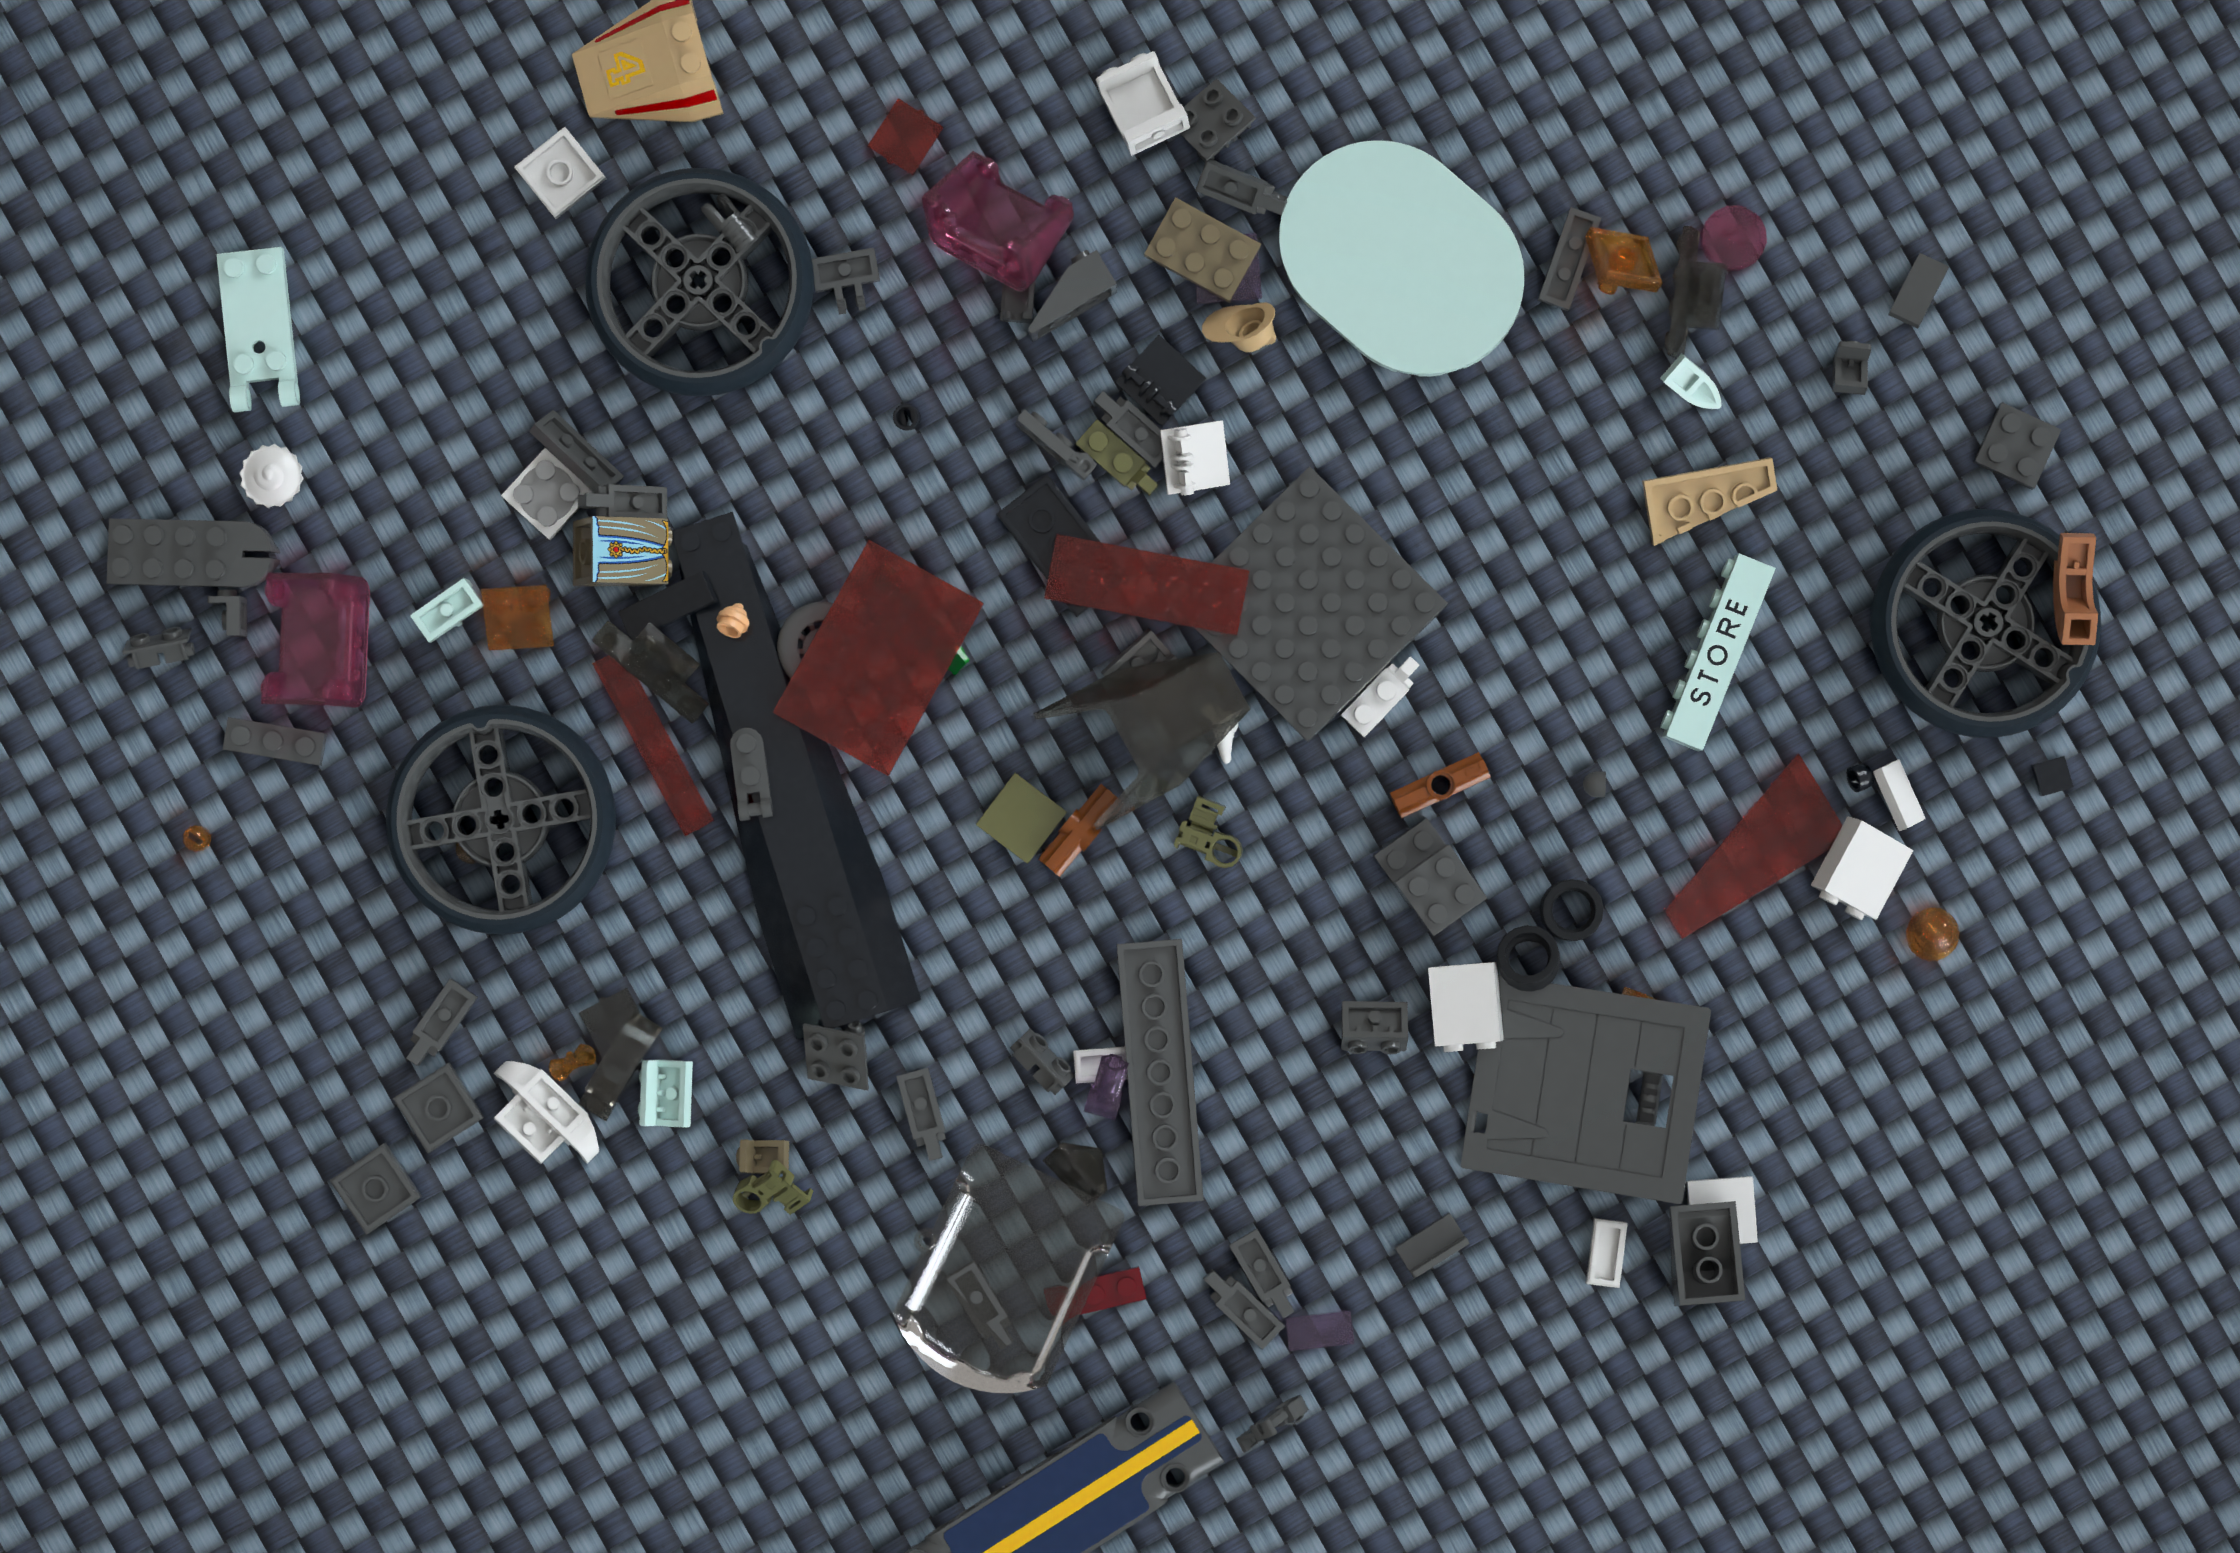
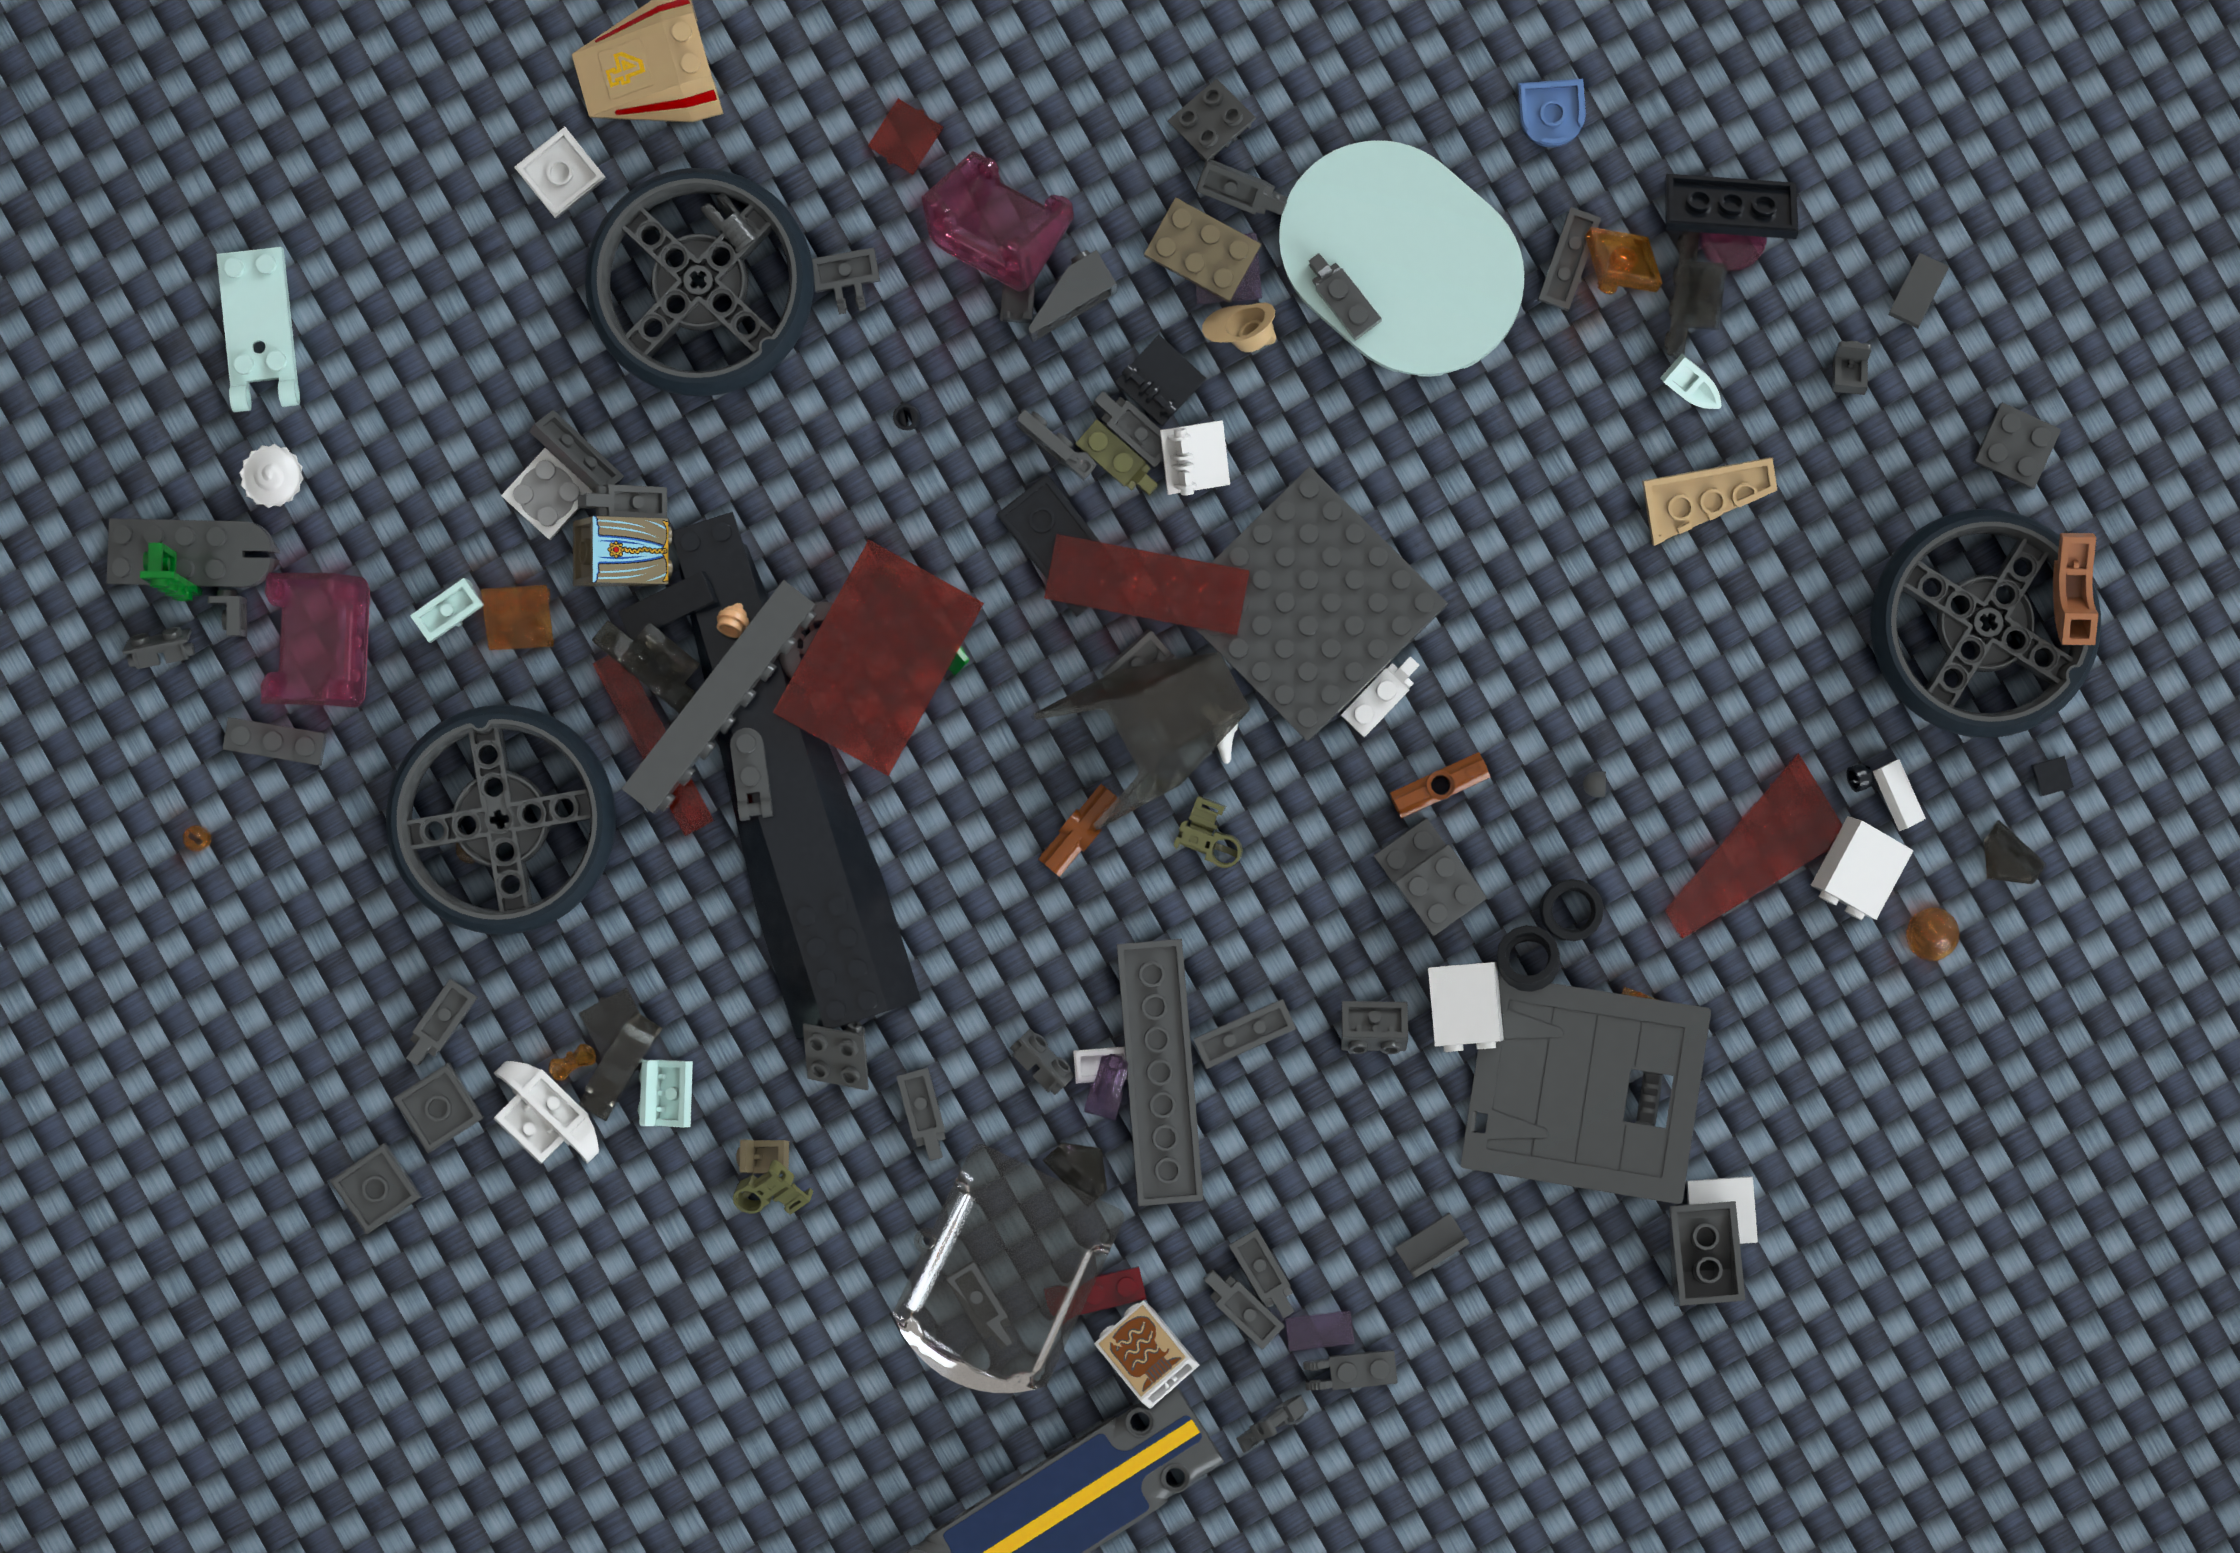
(160, 572): none -> green bracket
(720, 697): none -> dark grey brick
(1021, 818): olive tile -> none
(1142, 103): white panel -> none
(1146, 1353): none -> brick
(1244, 1033): none -> dark grey plate
(1343, 297): none -> dark grey hinge
(1354, 1370): none -> dark grey hinge
(1552, 111): none -> medium blue tile
(1606, 1253): white tile -> none
(1718, 651): light aqua brick -> none
(1731, 206): none -> black tile
(2009, 857): none -> clear smoke slope

